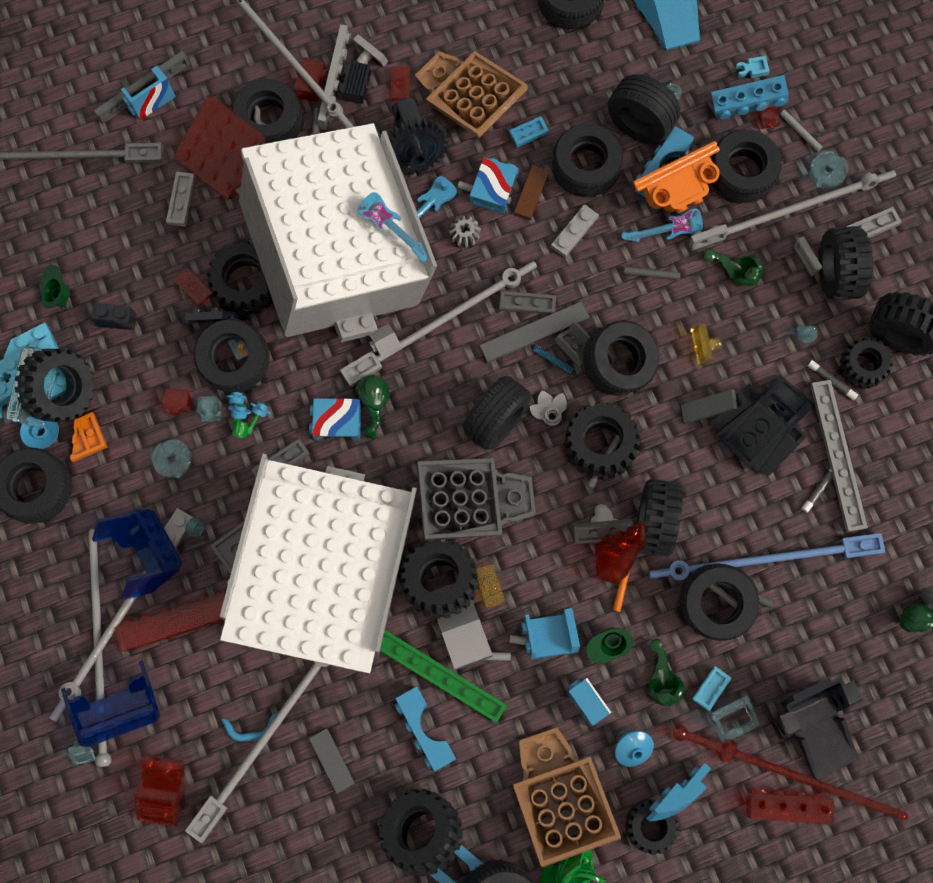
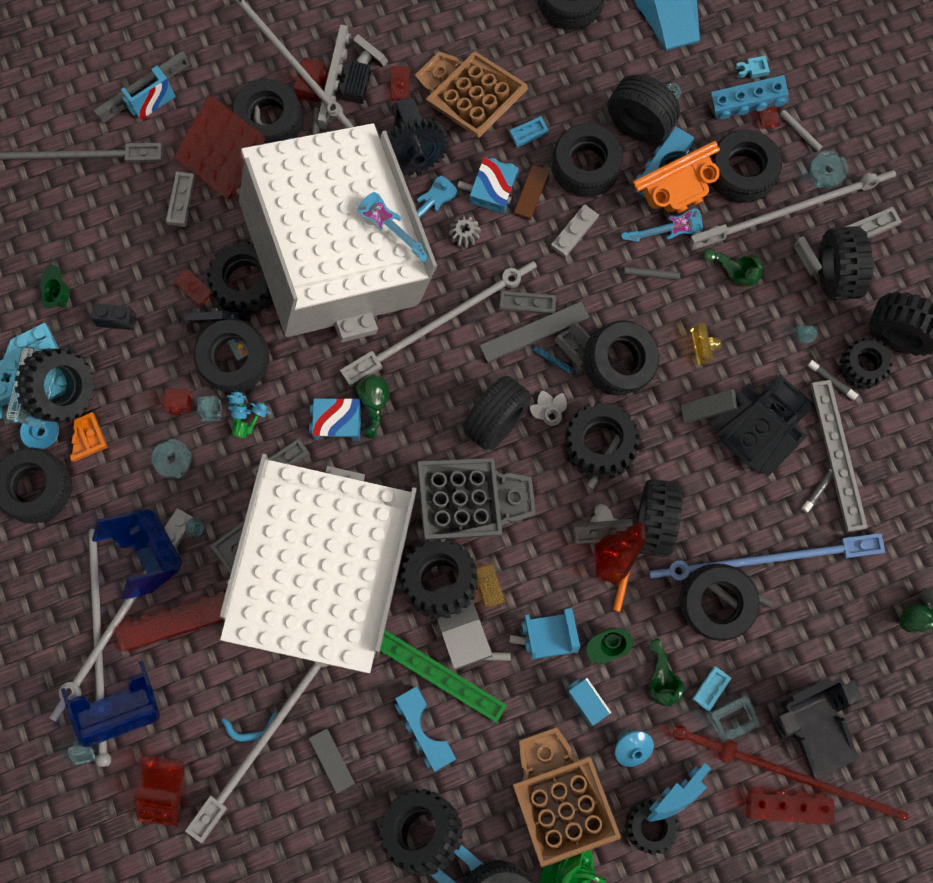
(384, 340): light grey brick -> none

